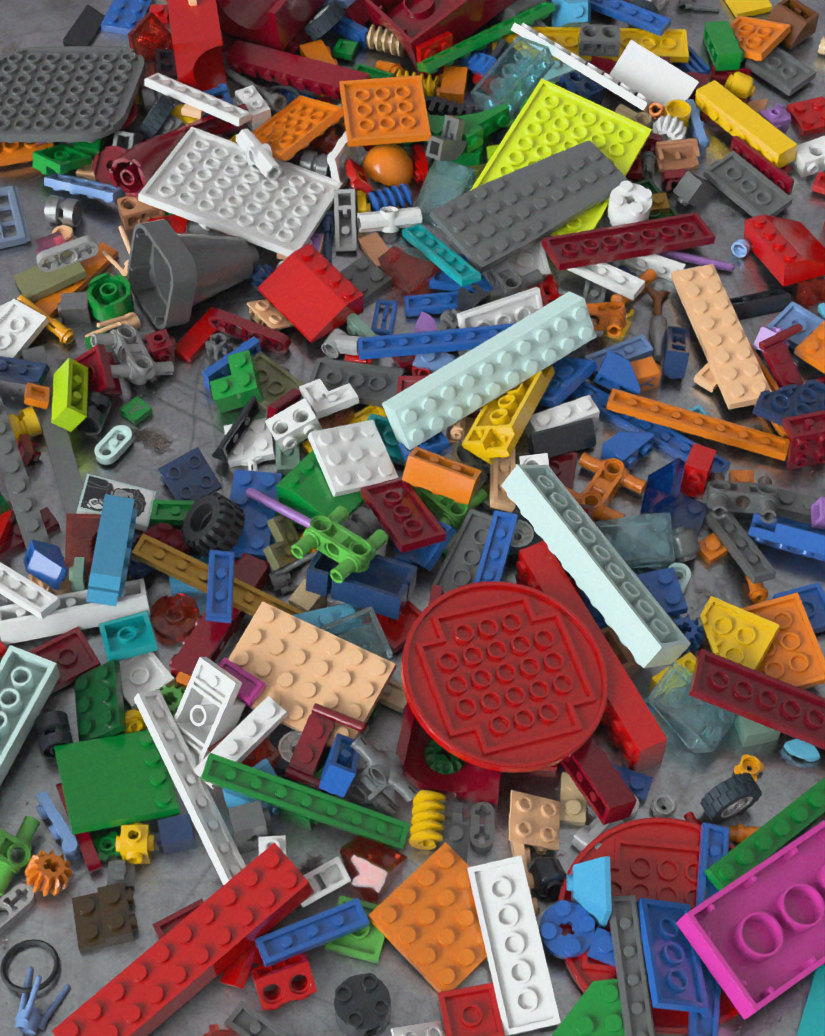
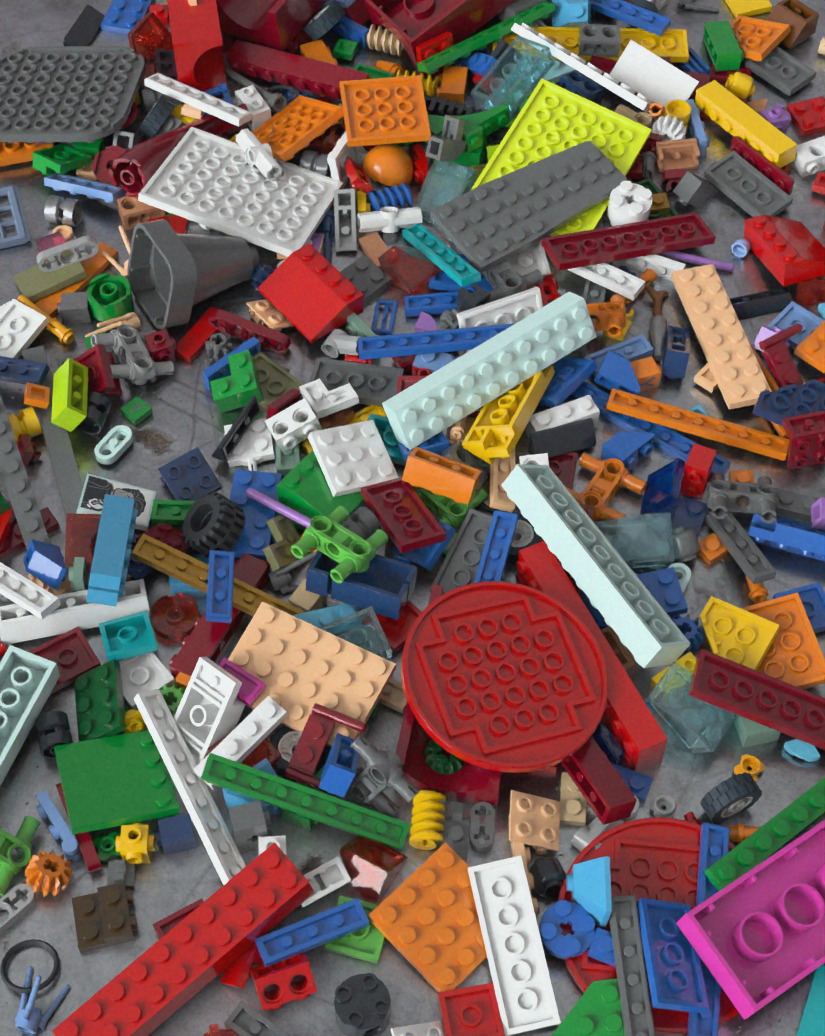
(608, 744): none -> clear blue tile

